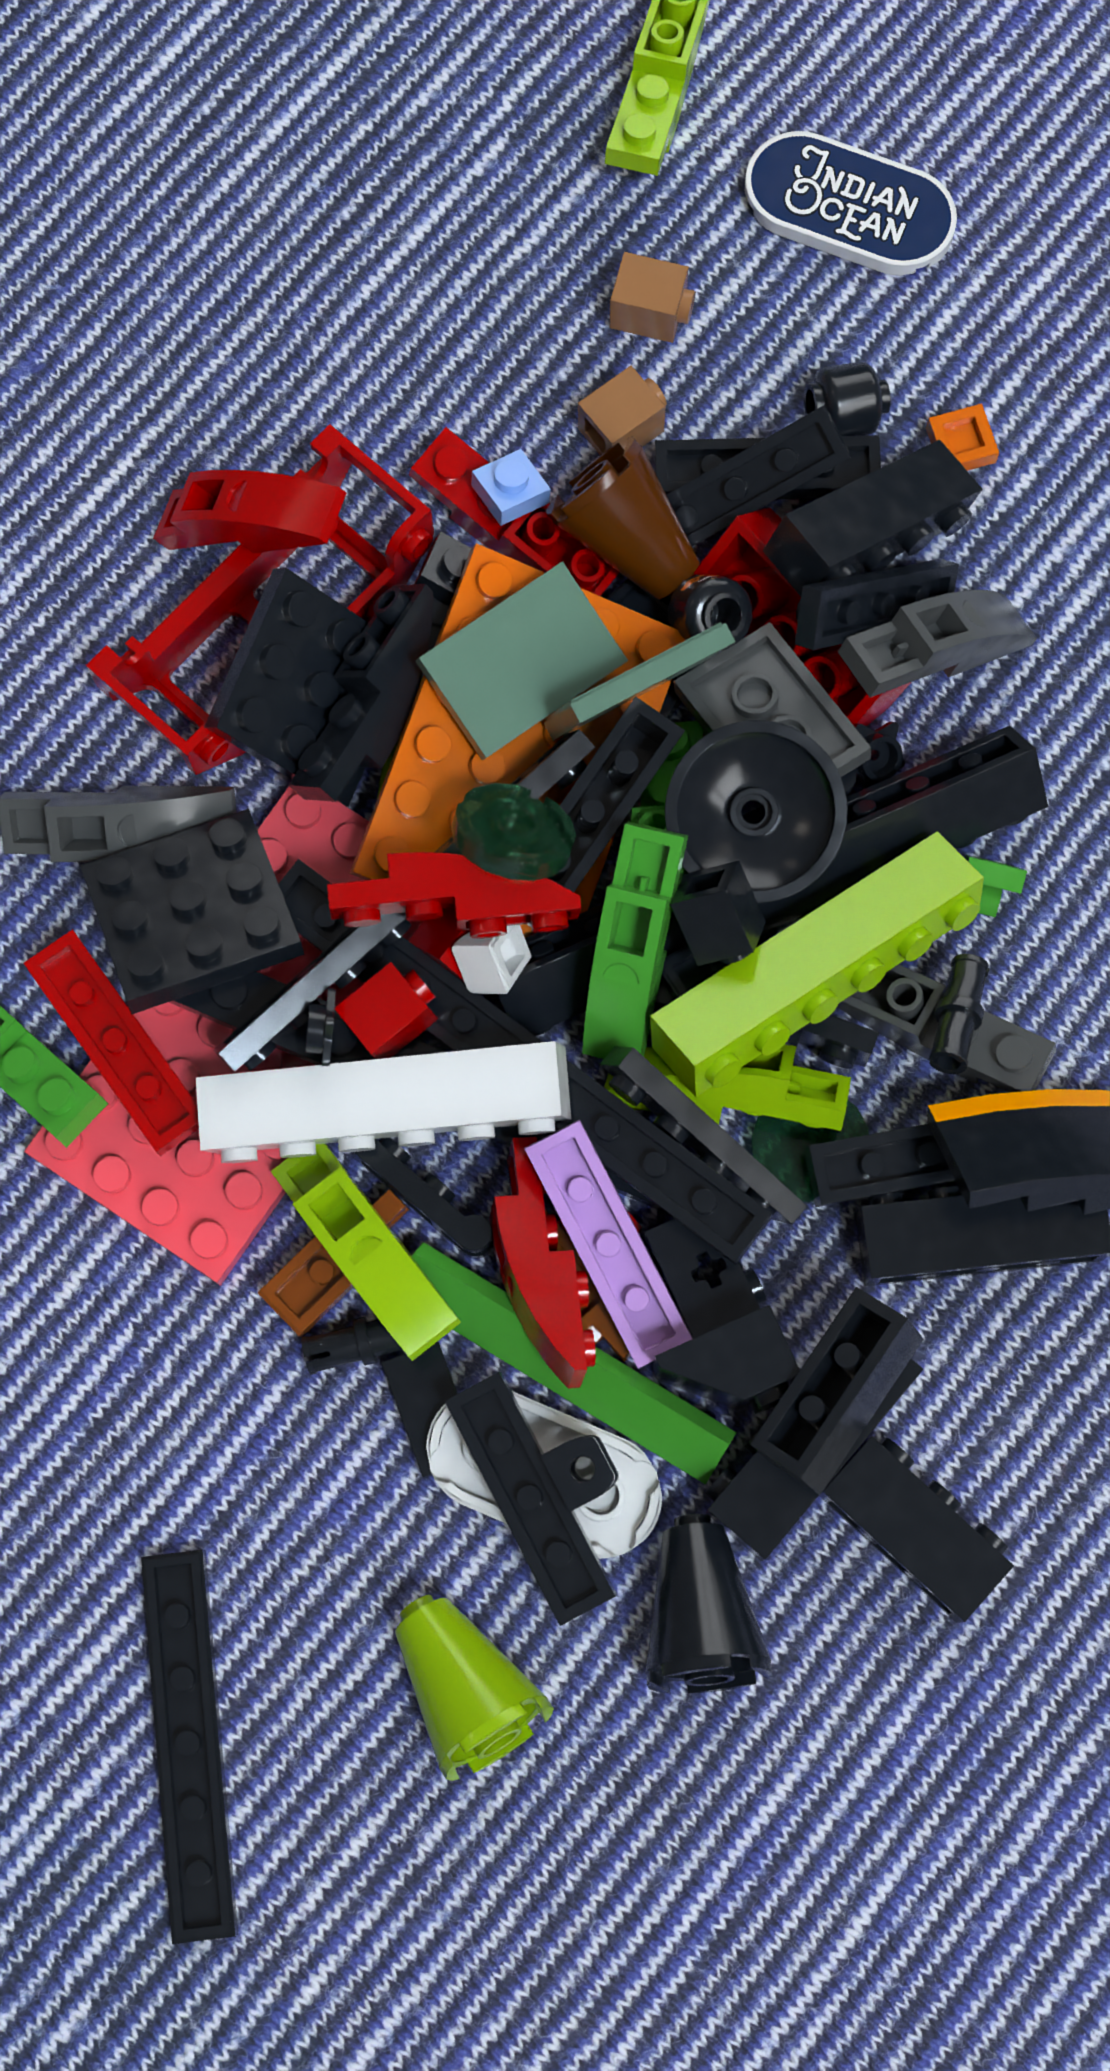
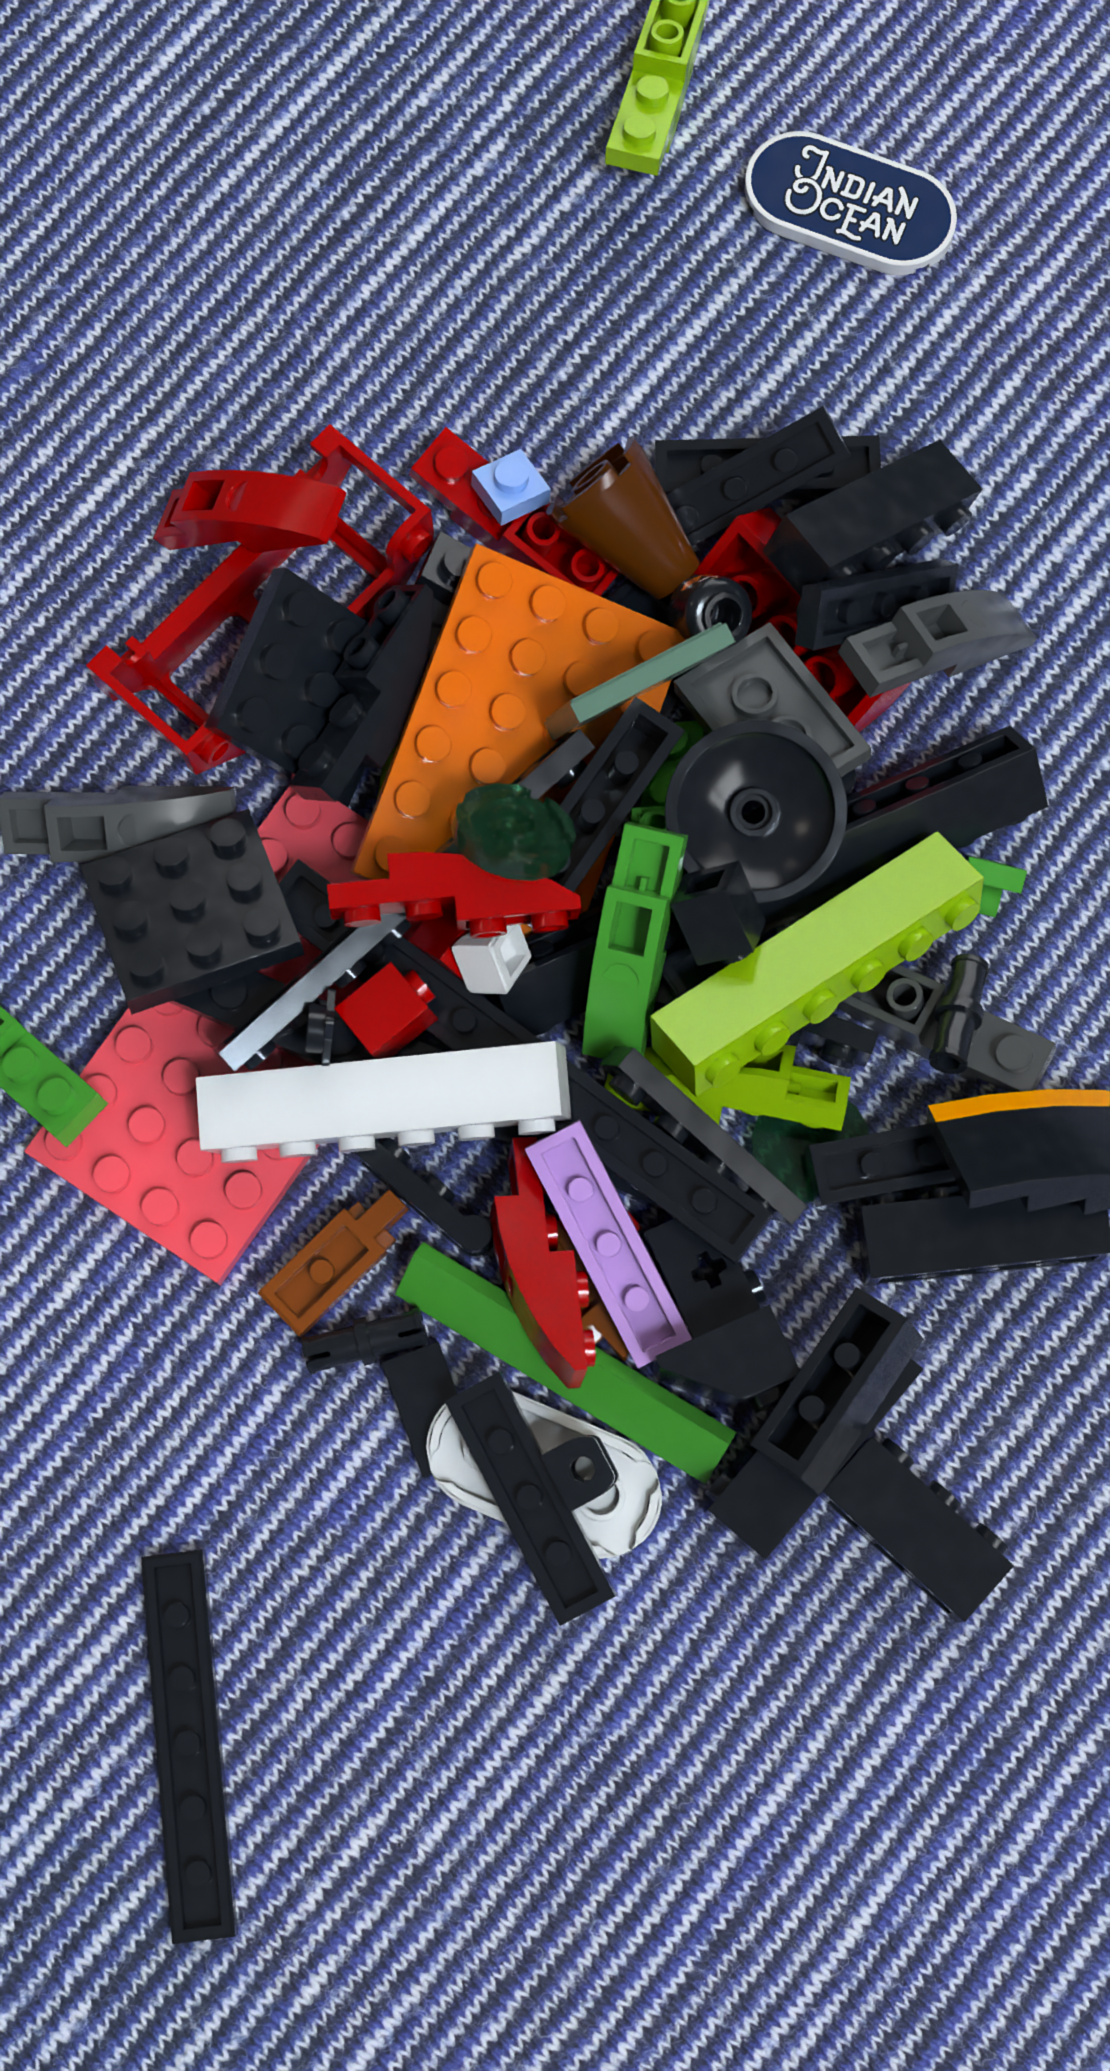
(115, 1042): red plate -> none
(366, 1250): lime slope -> none
(465, 1687): lime cone -> none
(521, 660): sand green tile -> none
(621, 410): medium nougat brick -> none
(650, 297): medium nougat brick -> none
(702, 1614): black cone -> none
(851, 396): black head -> none
(888, 756): black plate -> none
(965, 435): orange plate -> none

